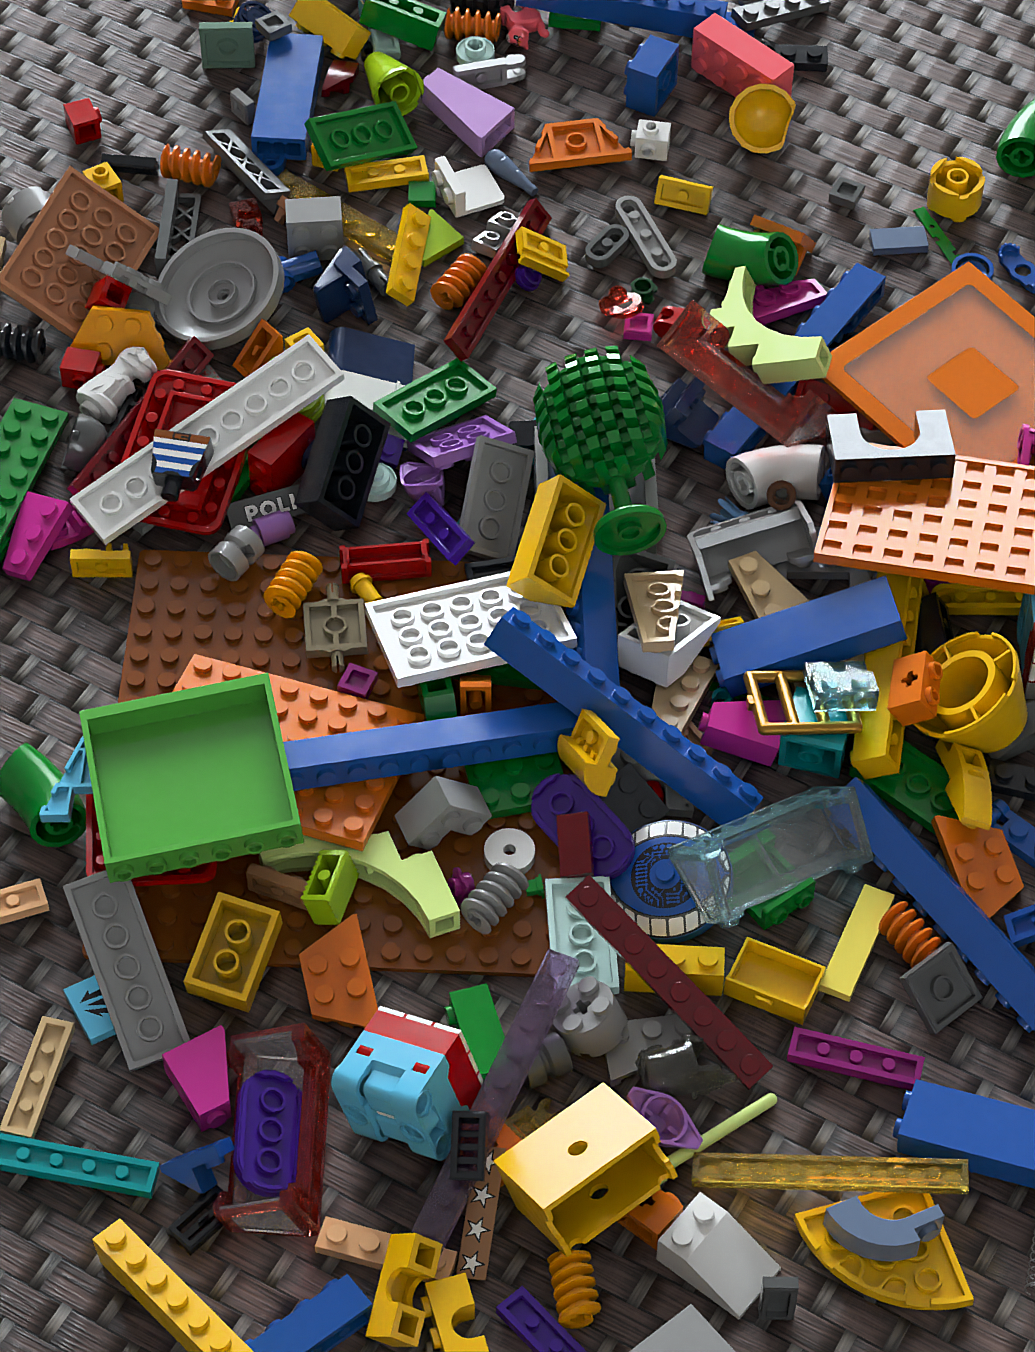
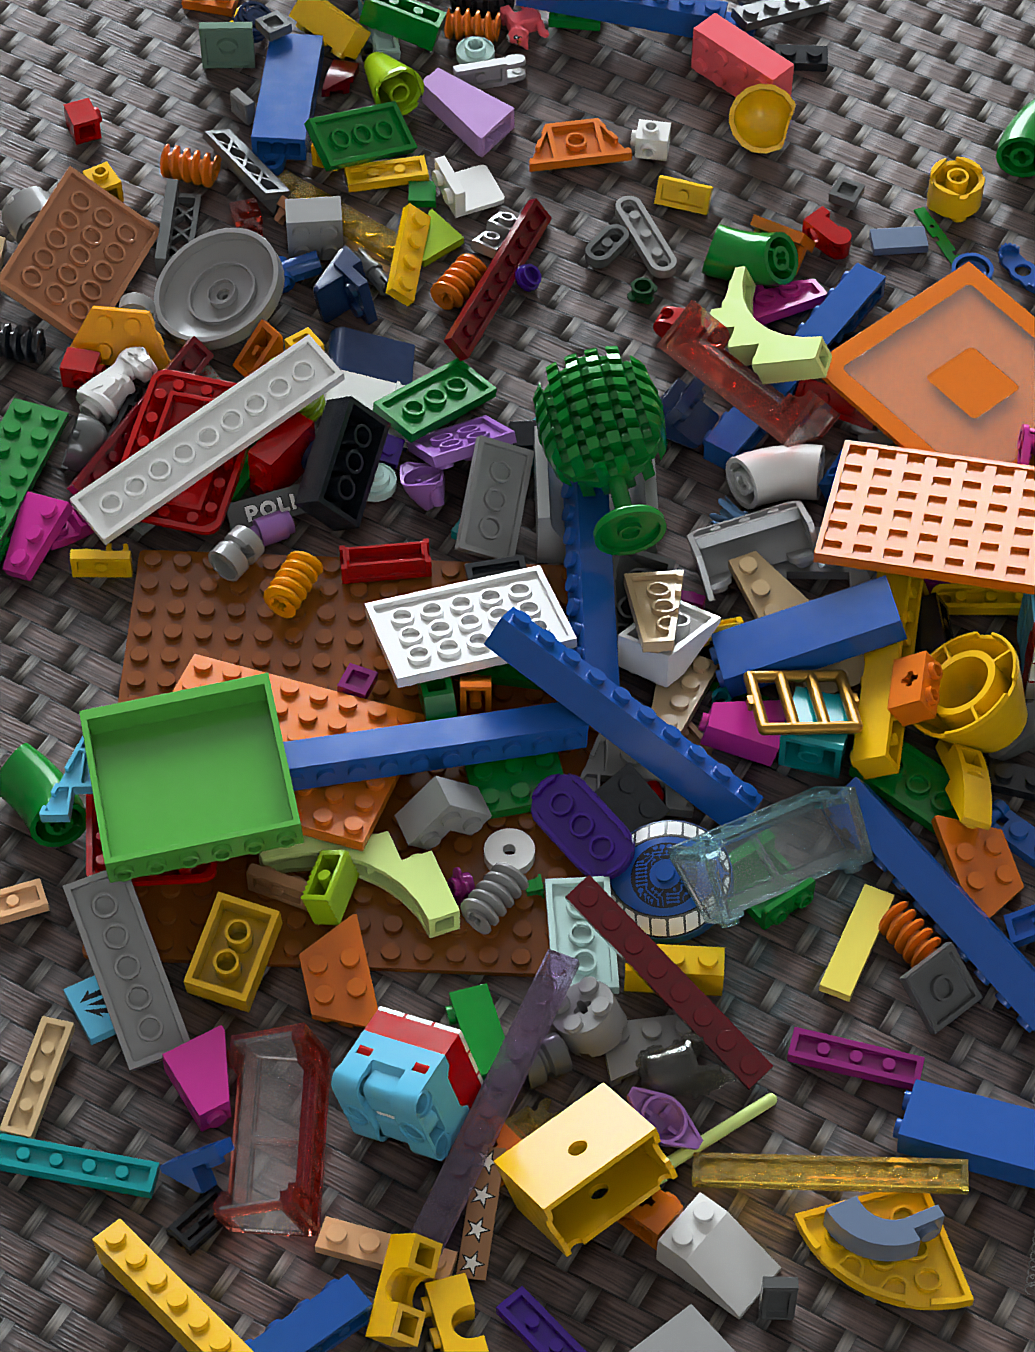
(108, 293): red brick -> none
(122, 273): light grey wing -> none
(132, 164): black tile -> none
(179, 461): torso -> none
(267, 1133): dark purple tile -> none
(335, 628): dark tan plate -> none
(363, 587): yellow pin -> none
(440, 528): dark purple plate -> none
(469, 1117): black slope -> none
(505, 168): sand blue piece -> none
(541, 254): yellow plate -> none
(556, 543): yellow slope -> none
(574, 1288): light orange piece -> none
(575, 845): dark red tile -> none
(590, 752): yellow brick -> none
(618, 295): clear red piece -> none
(639, 327): dark pink tile -> none
(651, 75): blue brick -> none
(774, 980): yellow container -> none
(781, 503): reddish brown cone -> none
(829, 237): none -> red leg
(840, 686): clear light blue plate -> none
(858, 461): arch -> none

